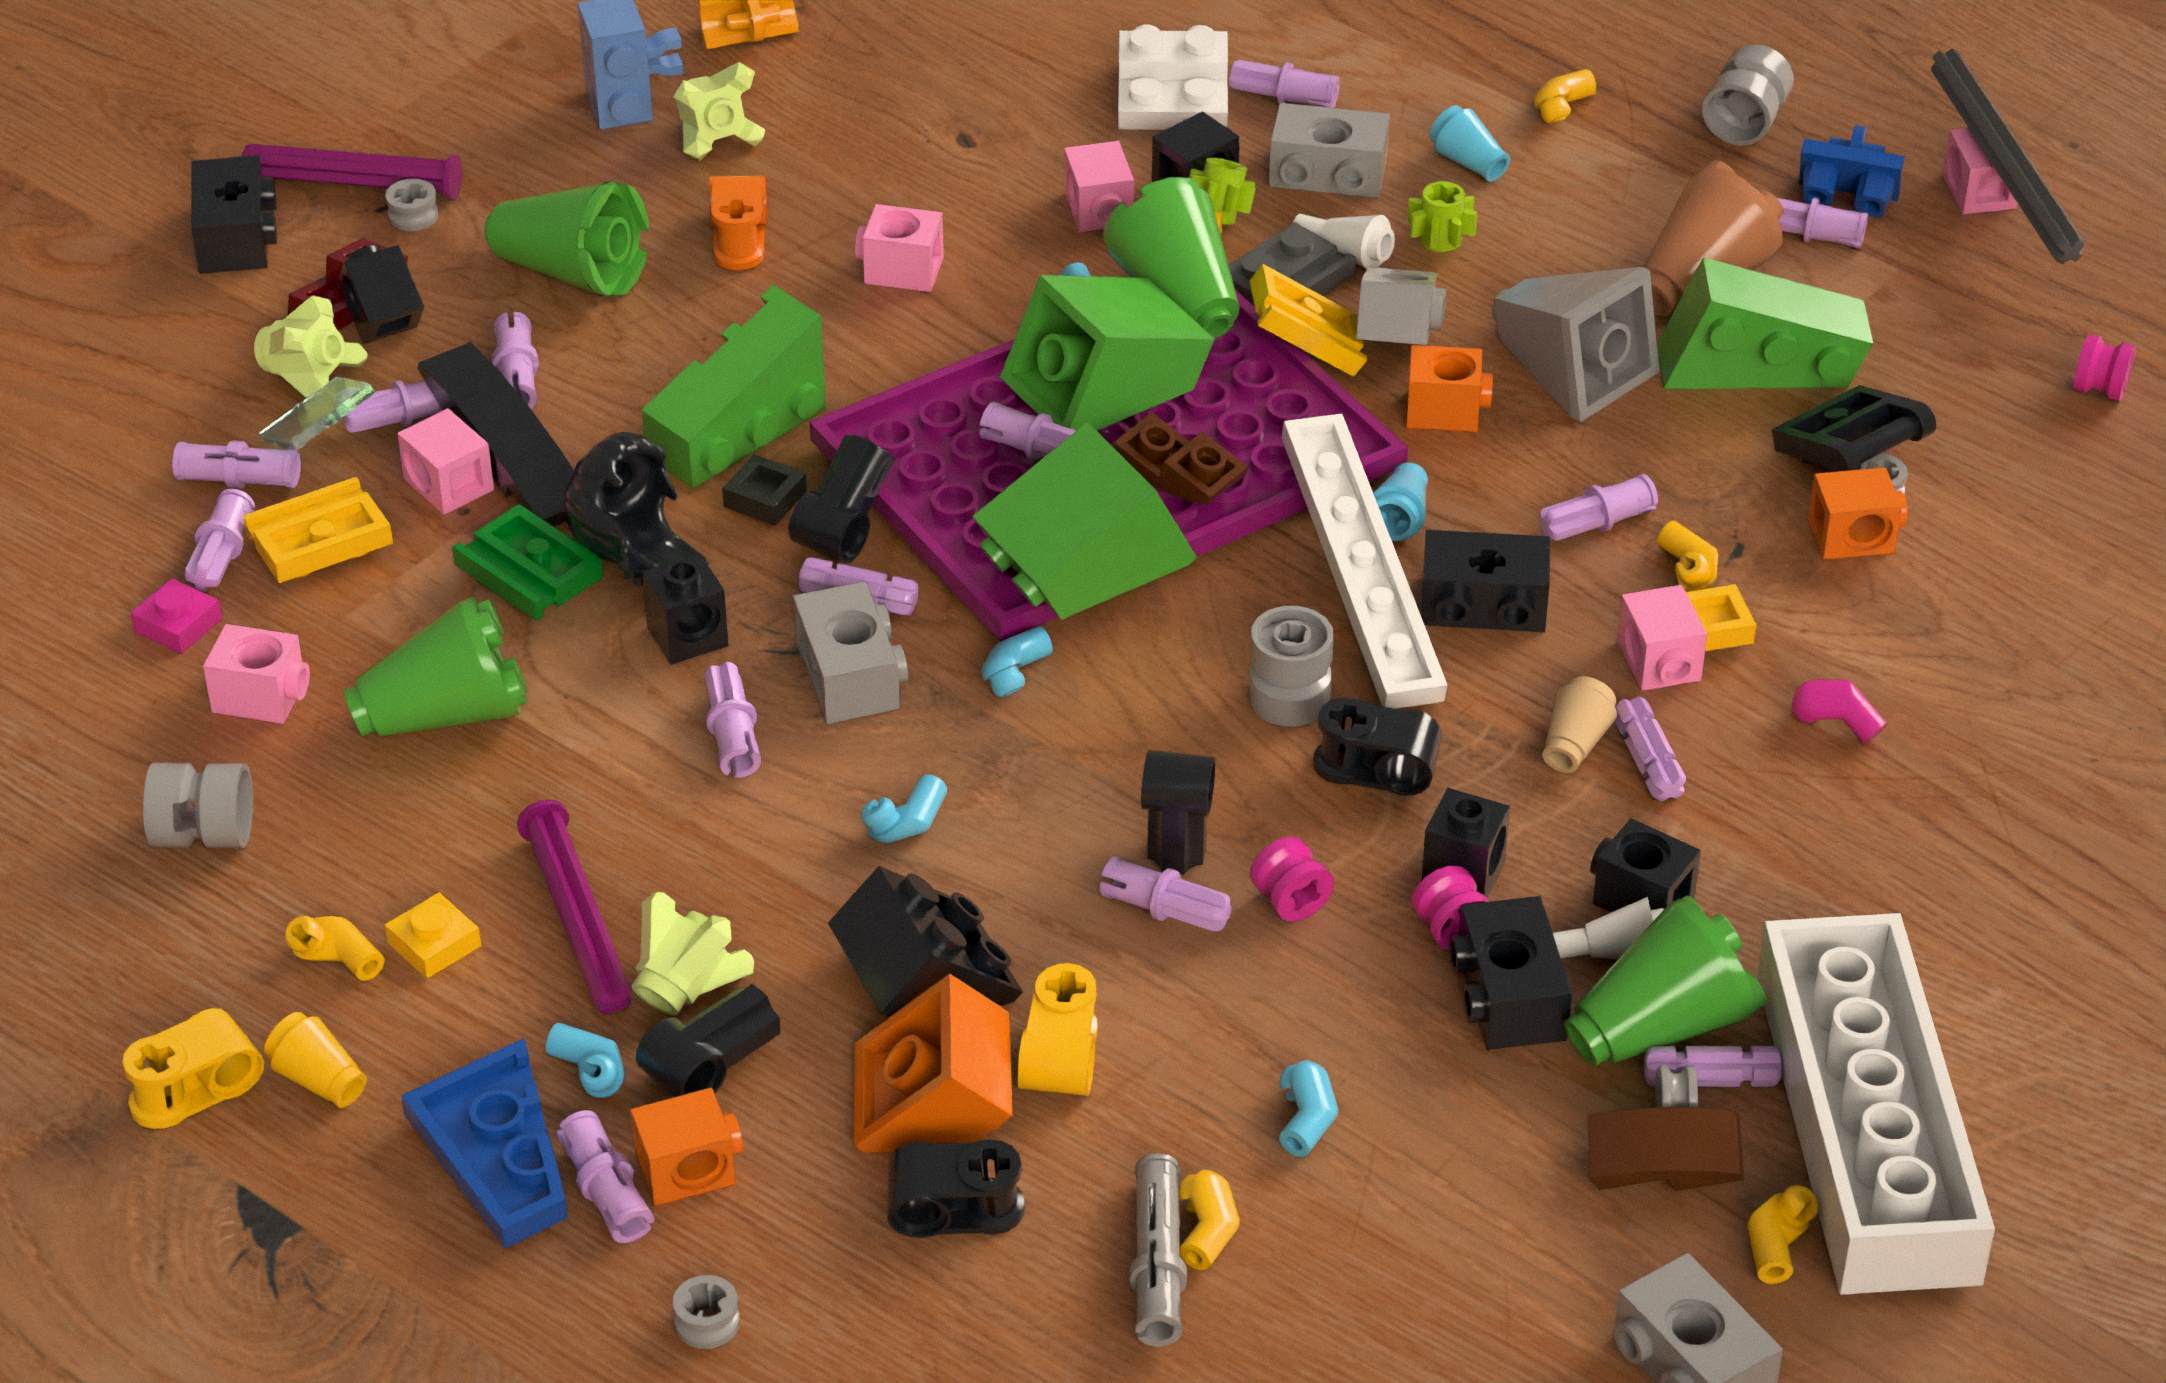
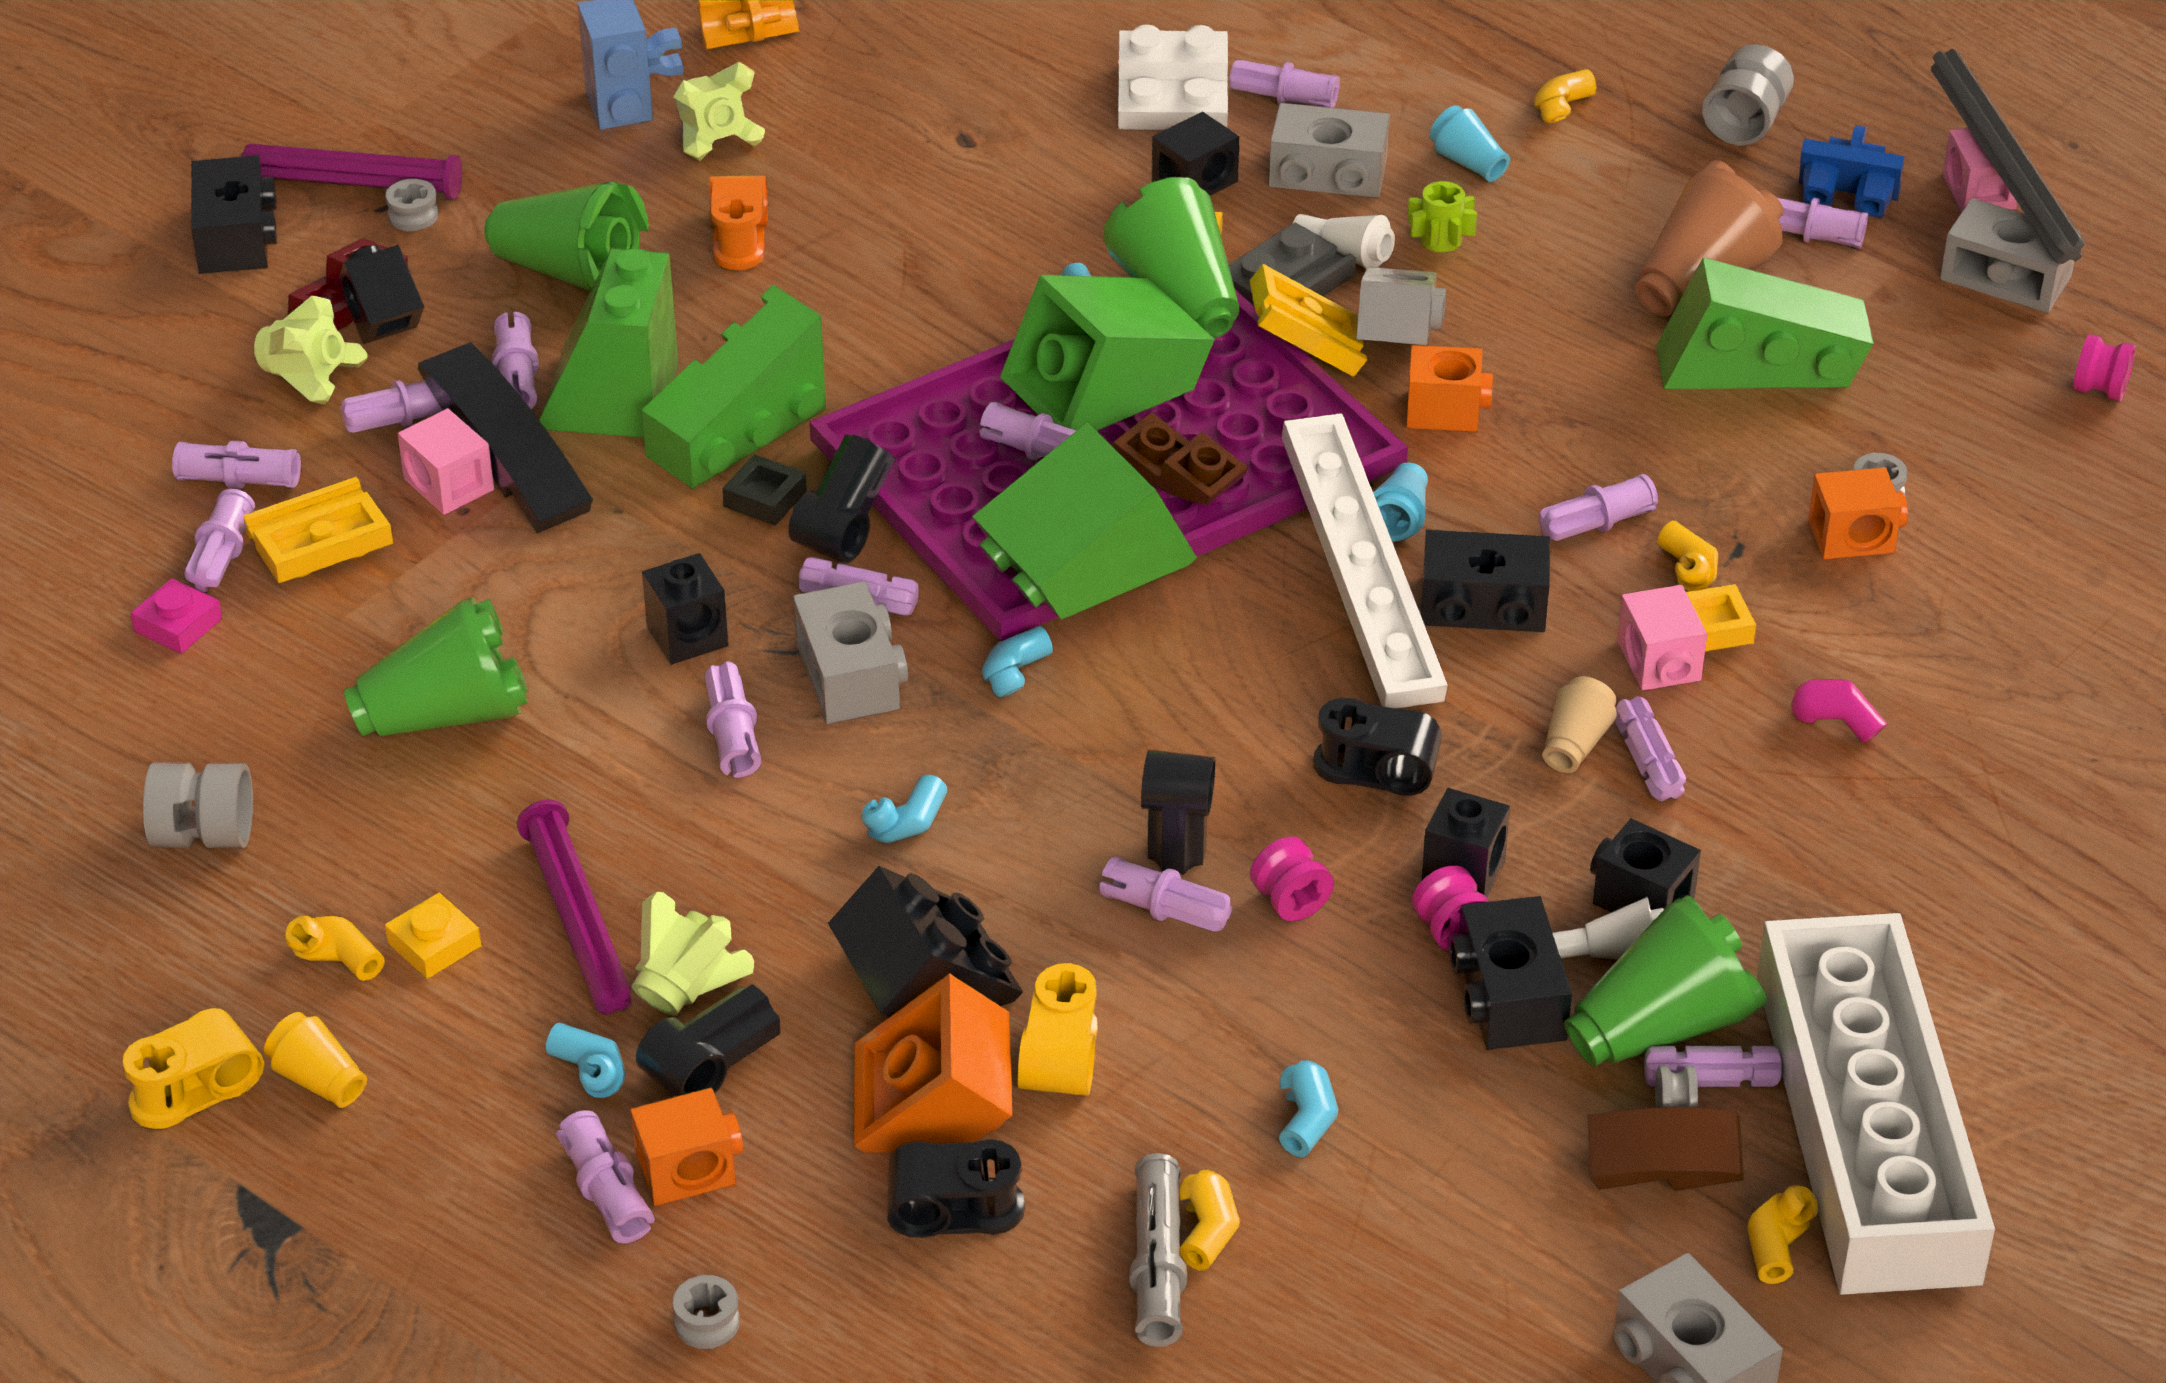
(255, 674): bright pink brick -> none
(317, 413): clear light blue piece -> none
(493, 1141): blue wing -> none
(528, 562): green plate -> none
(617, 349): none -> bright green slope
(619, 505): black piece -> none
(901, 247): bright pink brick -> none
(1096, 183): bright pink brick -> none
(1226, 187): lime gear -> none
(1290, 665): light grey wheel -> none
(1582, 334): light grey slope -> none
(1853, 428): black plate -> none
(2003, 257): none -> light grey brick

